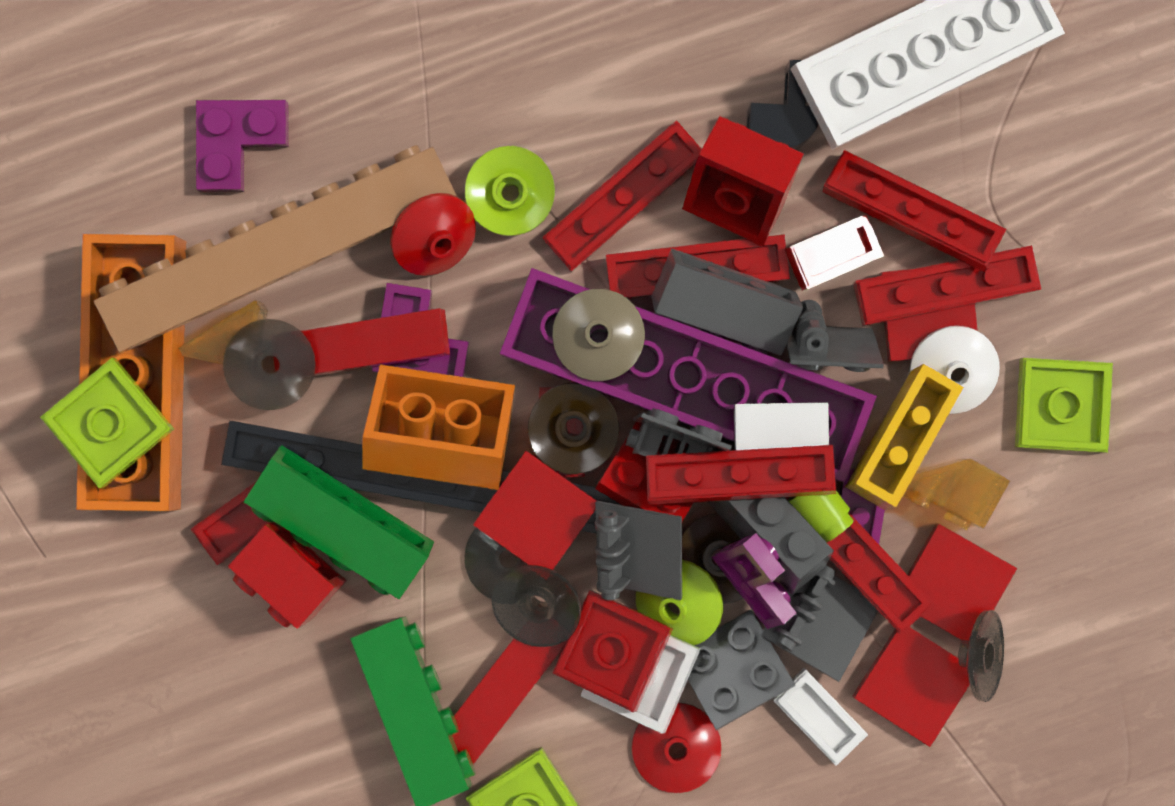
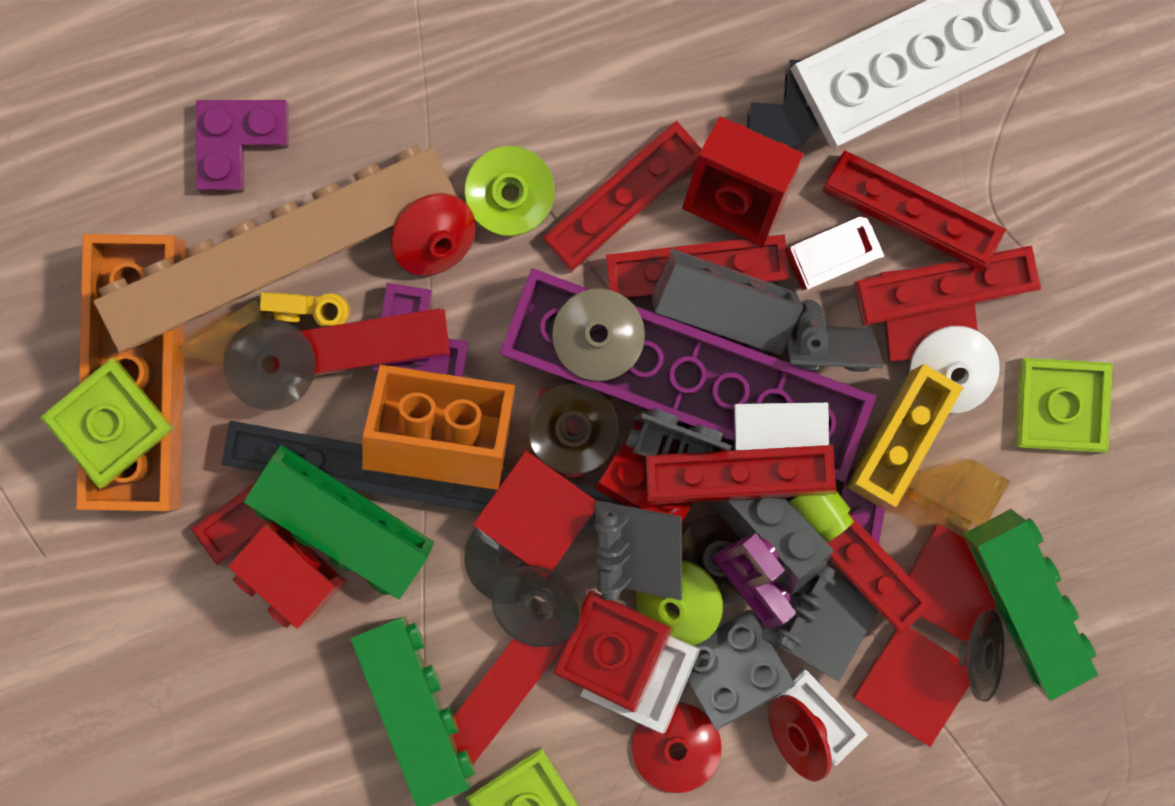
(290, 306): none -> yellow plate
(800, 737): none -> red dish
(1031, 603): none -> green brick

